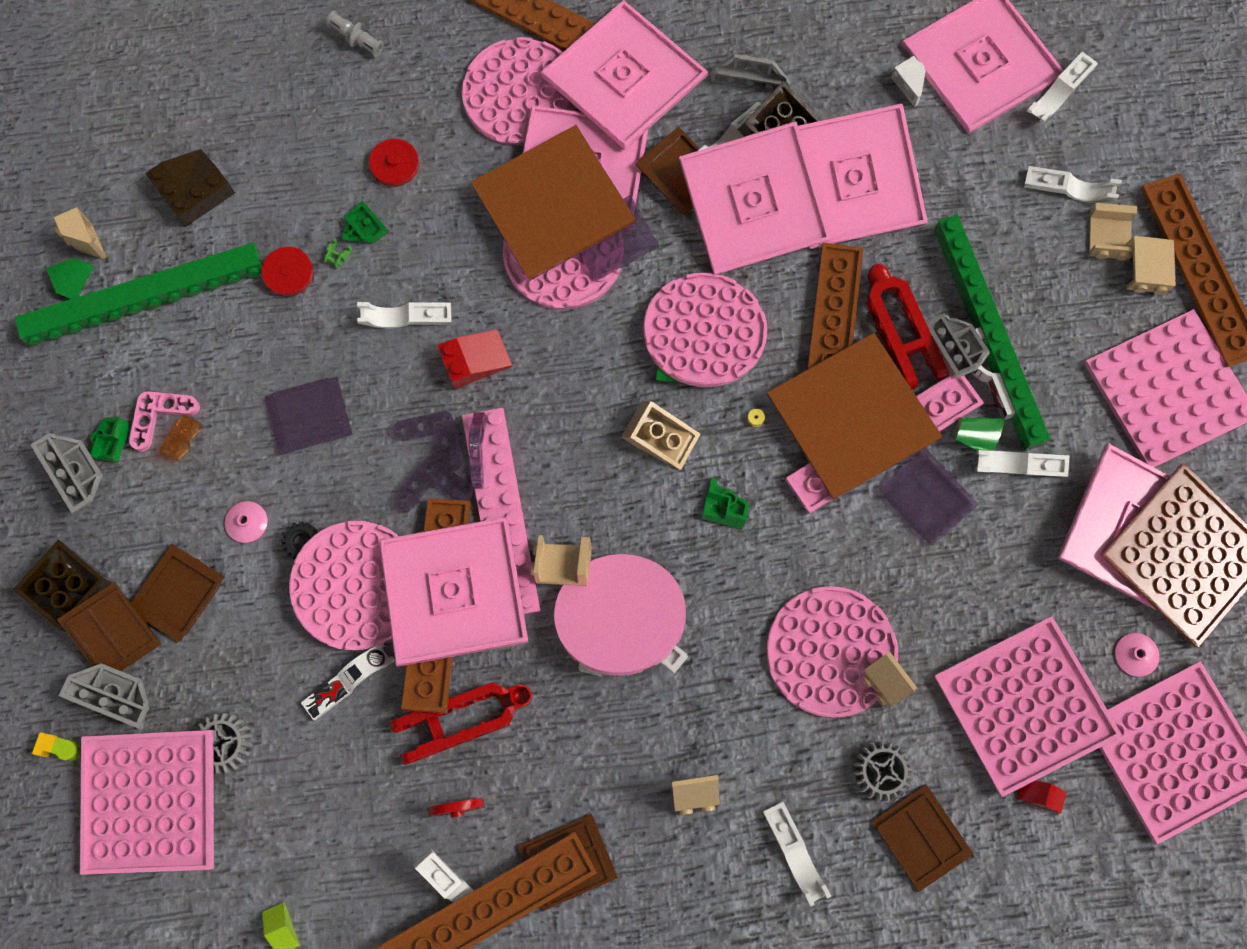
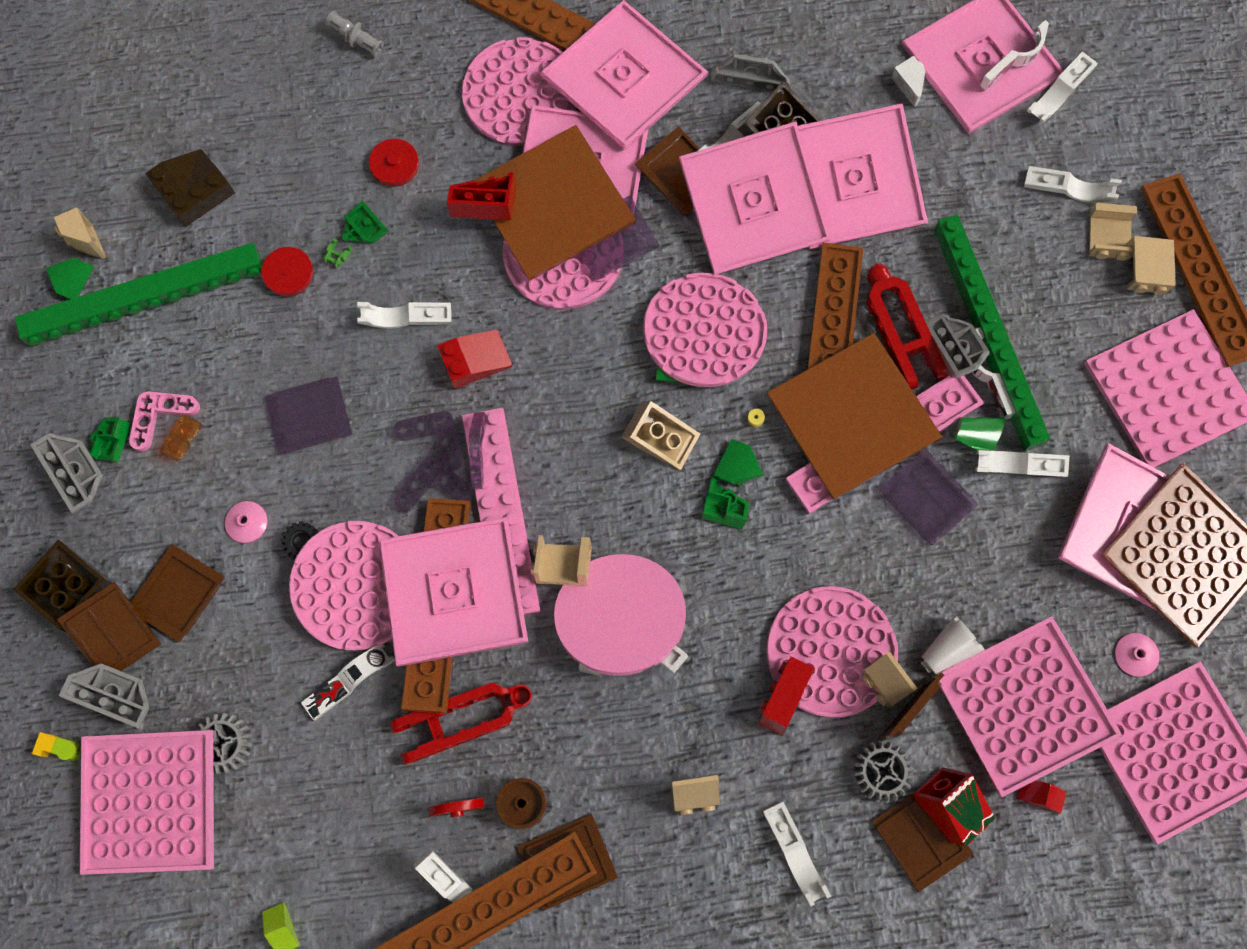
(483, 199): none -> red wedge
(535, 805): none -> reddish brown wheel
(738, 464): none -> green slope
(785, 695): none -> red wedge
(912, 708): none -> reddish brown piece
(951, 647): none -> white cone
(955, 805): none -> red slope
(1016, 58): none -> white piece

